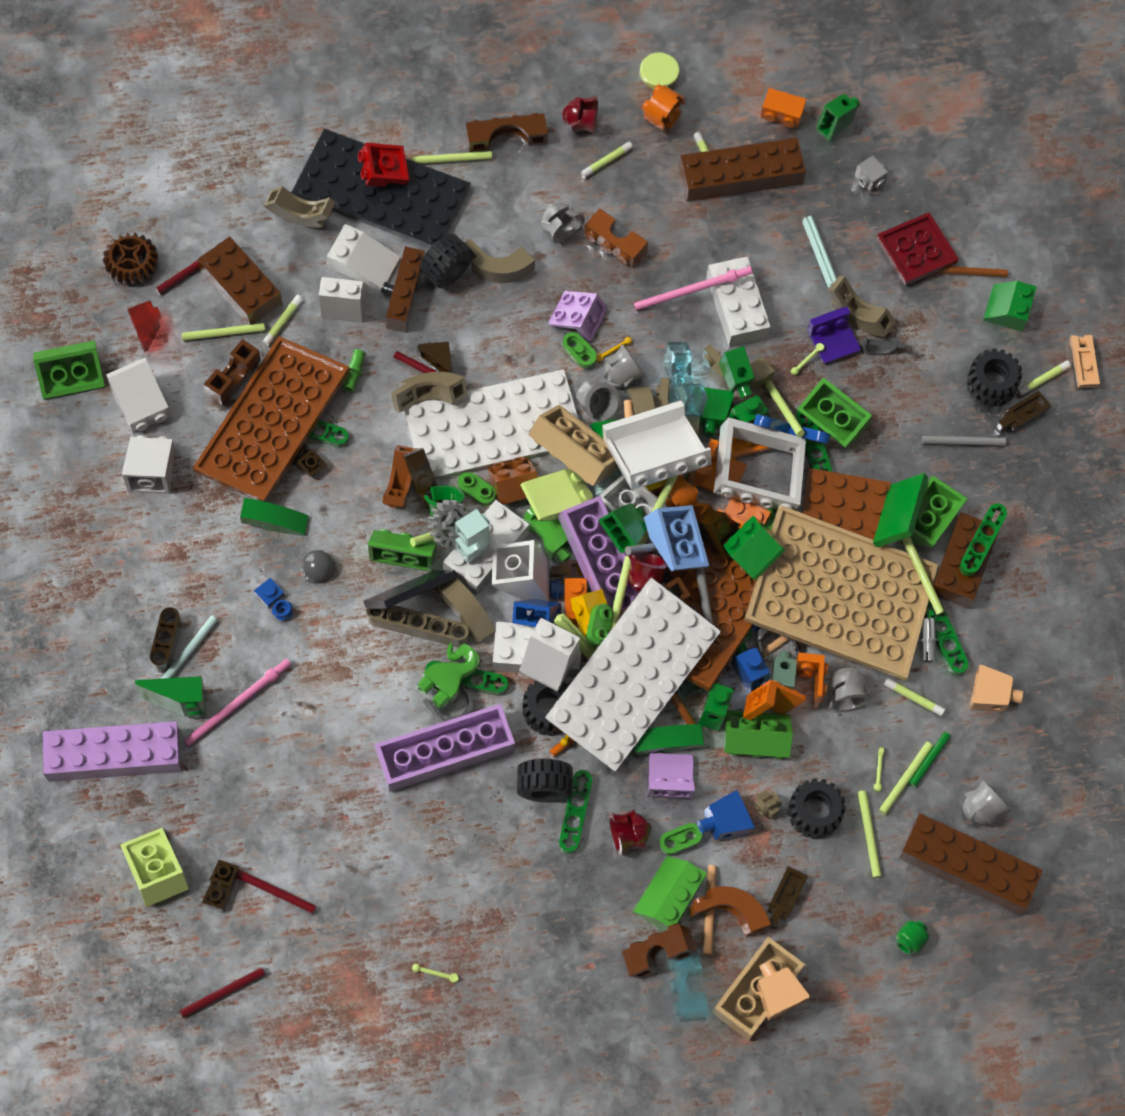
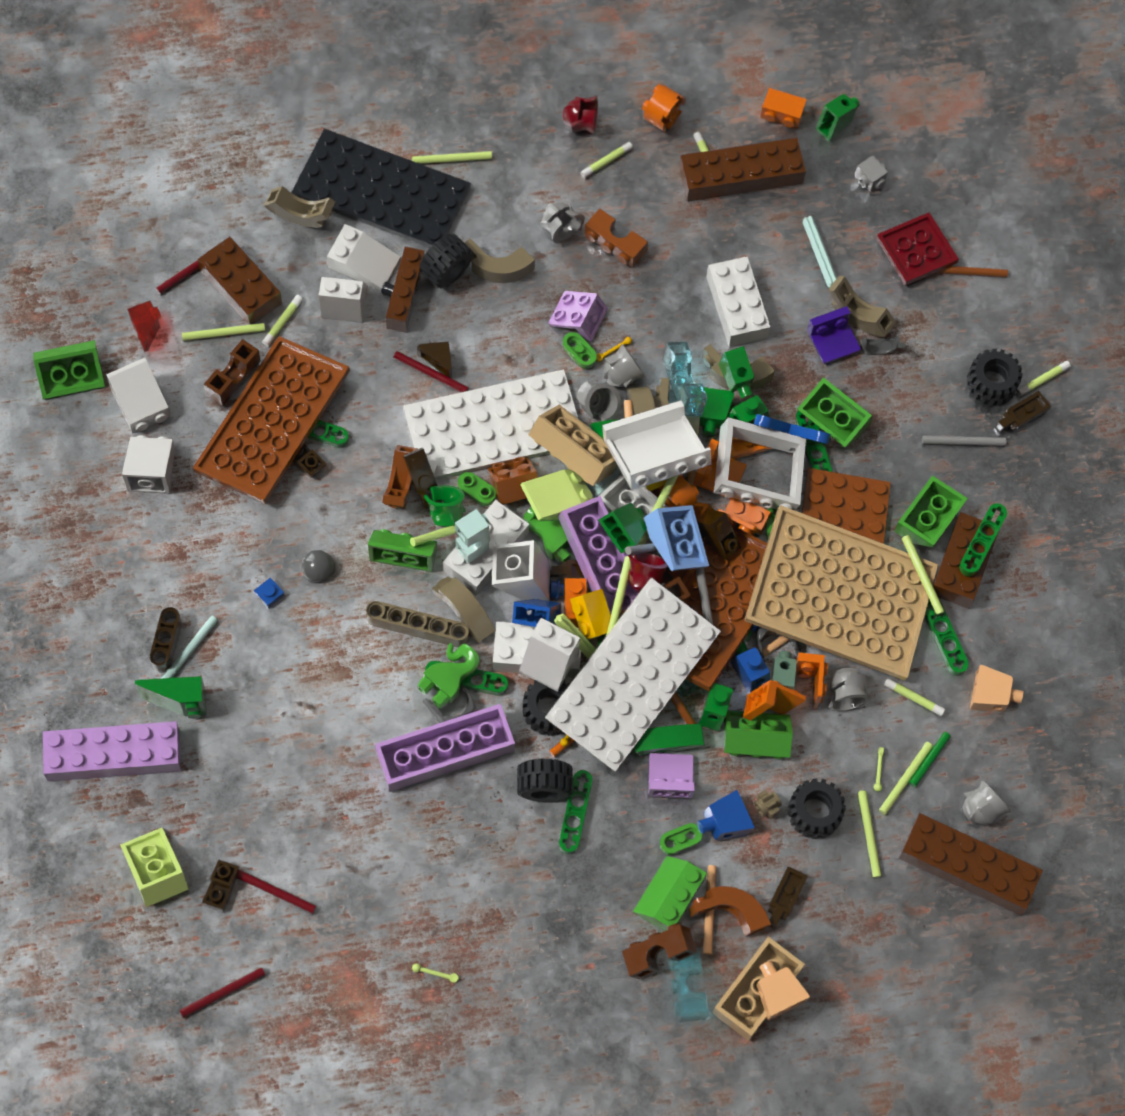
(130, 269): reddish brown gear -> none
(270, 676): bright pink bar -> none
(273, 517): green slope -> none
(282, 604): blue plate -> none
(355, 370): bright green pin -> none
(383, 164): red plate -> none
(410, 589): black tile -> none
(429, 386): dark tan arch -> none
(444, 521): light grey gear -> none
(529, 128): reddish brown arch -> none
(599, 623): bright green plate -> none
(629, 831): dark red helmet -> none
(659, 69): yellowish green tile -> none
(731, 276): bright pink bar -> none
(754, 547): green slope -> none
(784, 409): yellowish green bar -> none
(819, 348): yellowish green hinge -> none
(900, 510): green tile -> none
(912, 937): green head -> none
(929, 639): light grey axle -> none
(1010, 304): green slope -> none
(1084, 361): light nougat plate -> none

